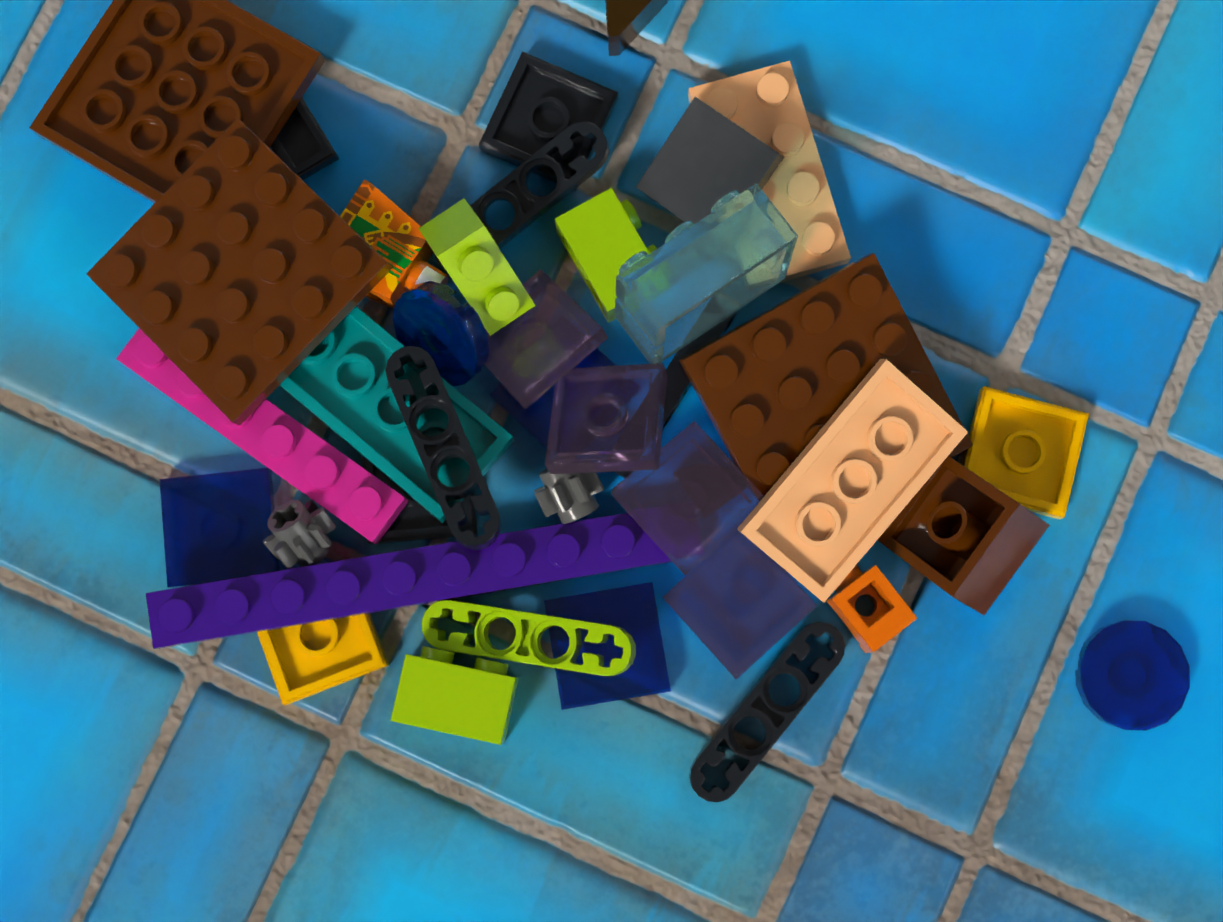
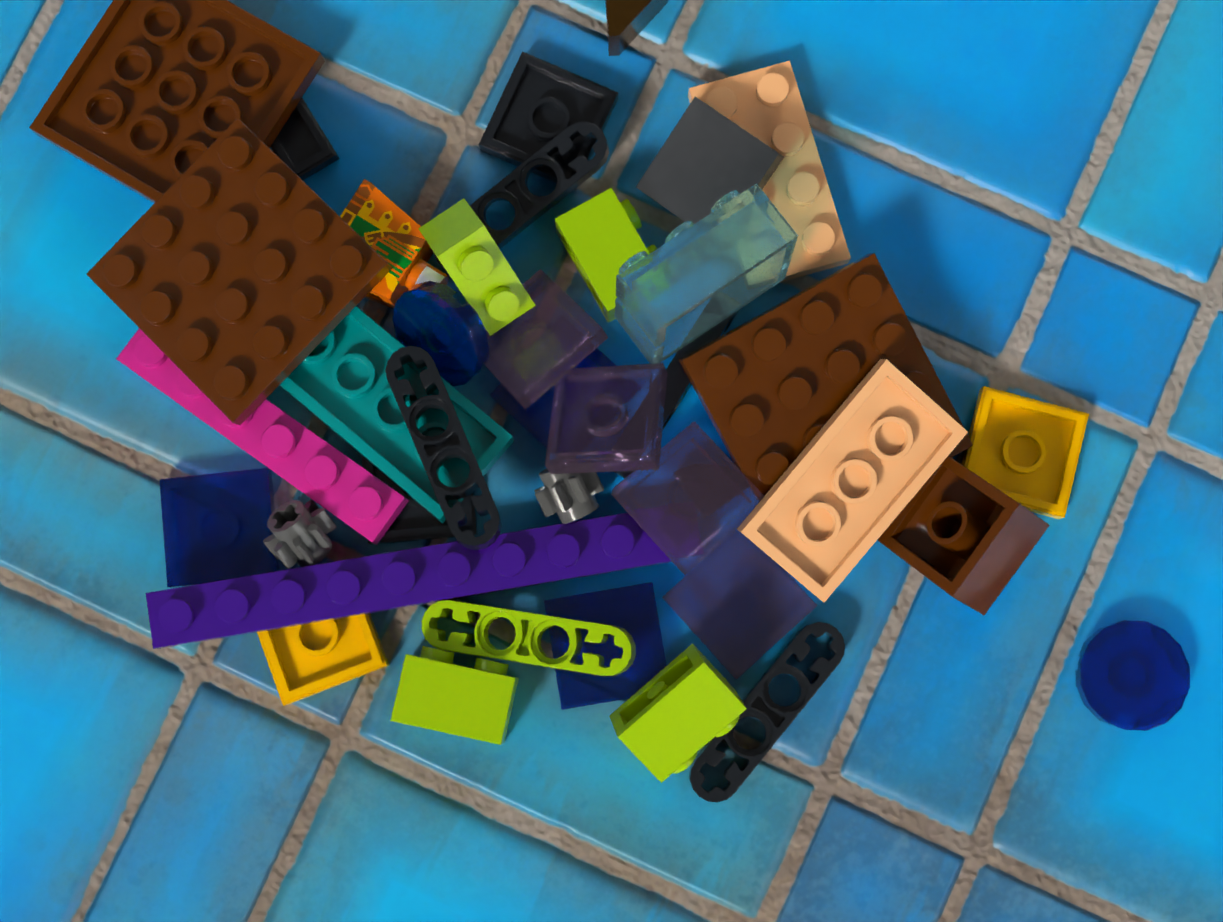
(677, 714): none -> lime brick
(889, 611): orange brick -> none

